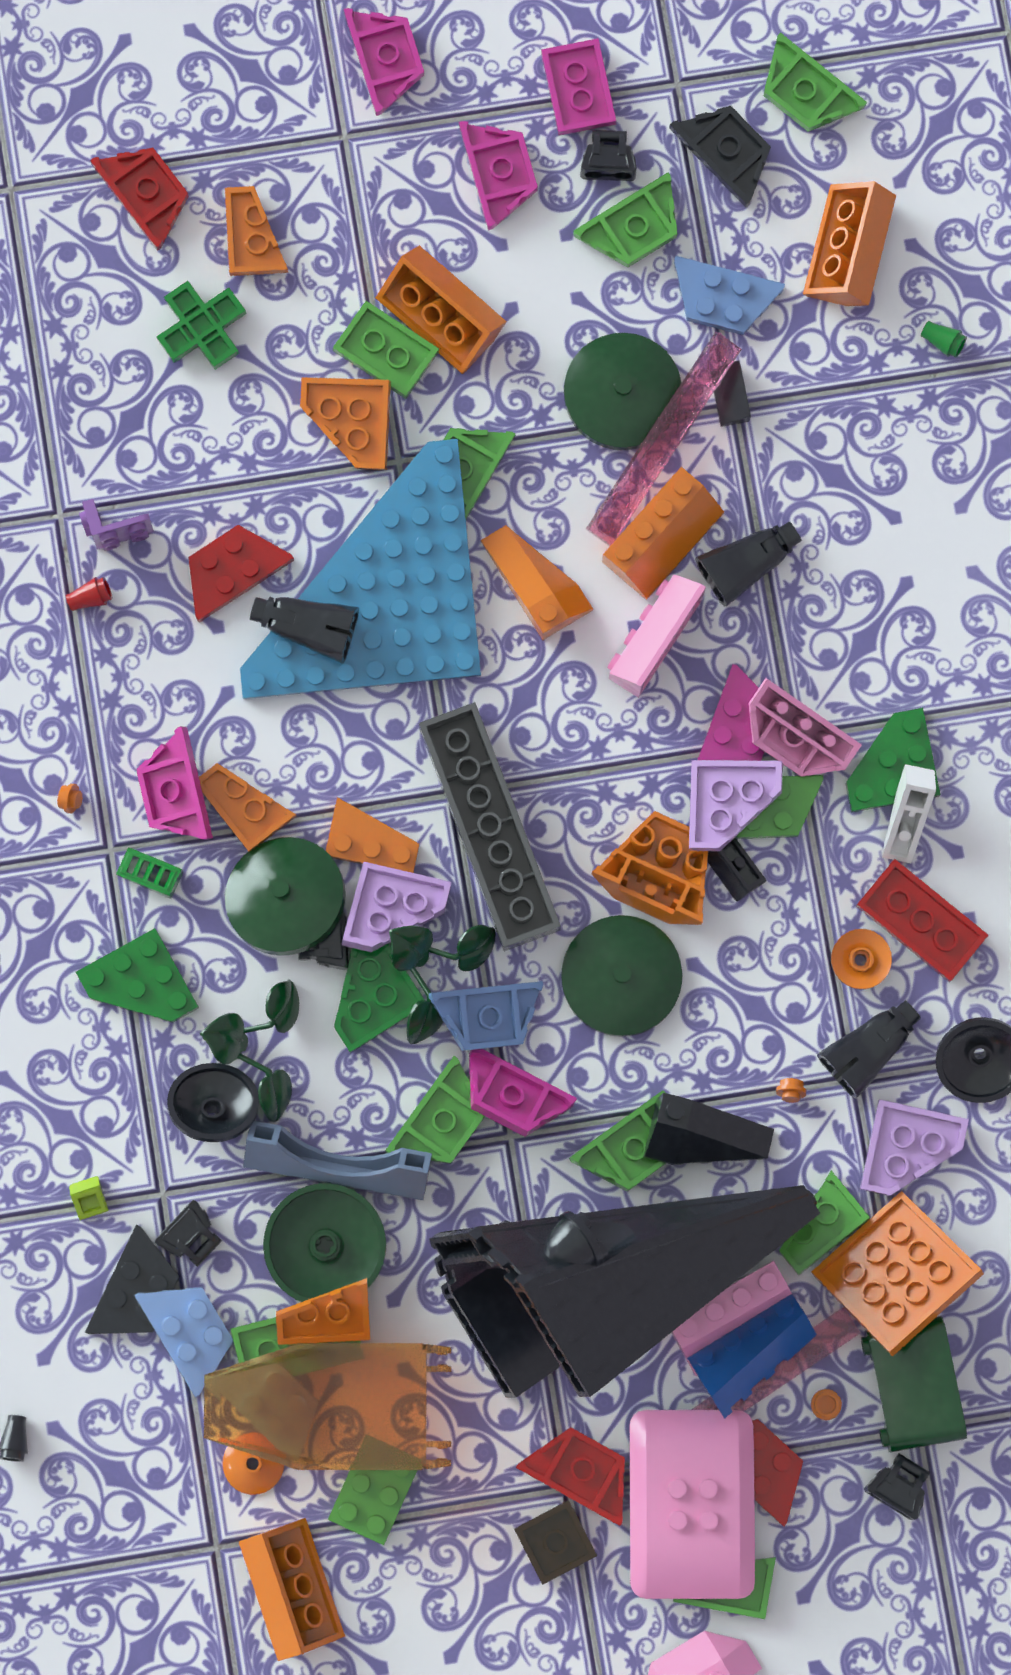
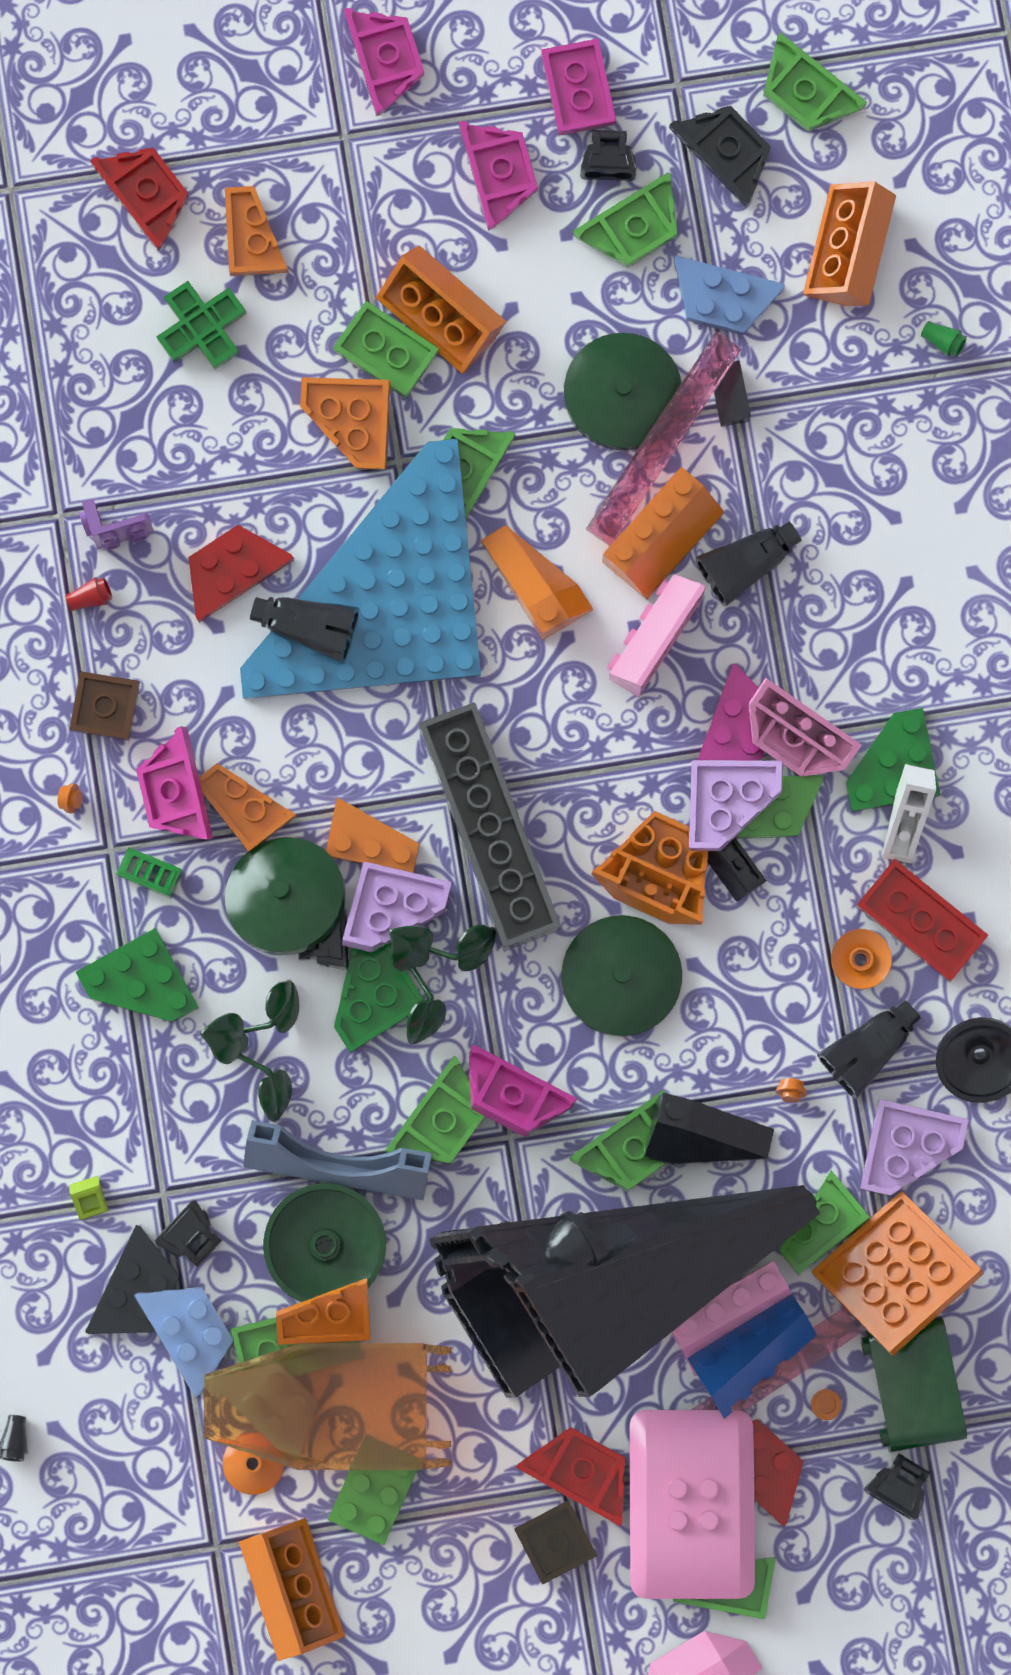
(104, 706): none -> reddish brown plate
(216, 1090): black dish -> none
(488, 1014): medium blue wing -> none

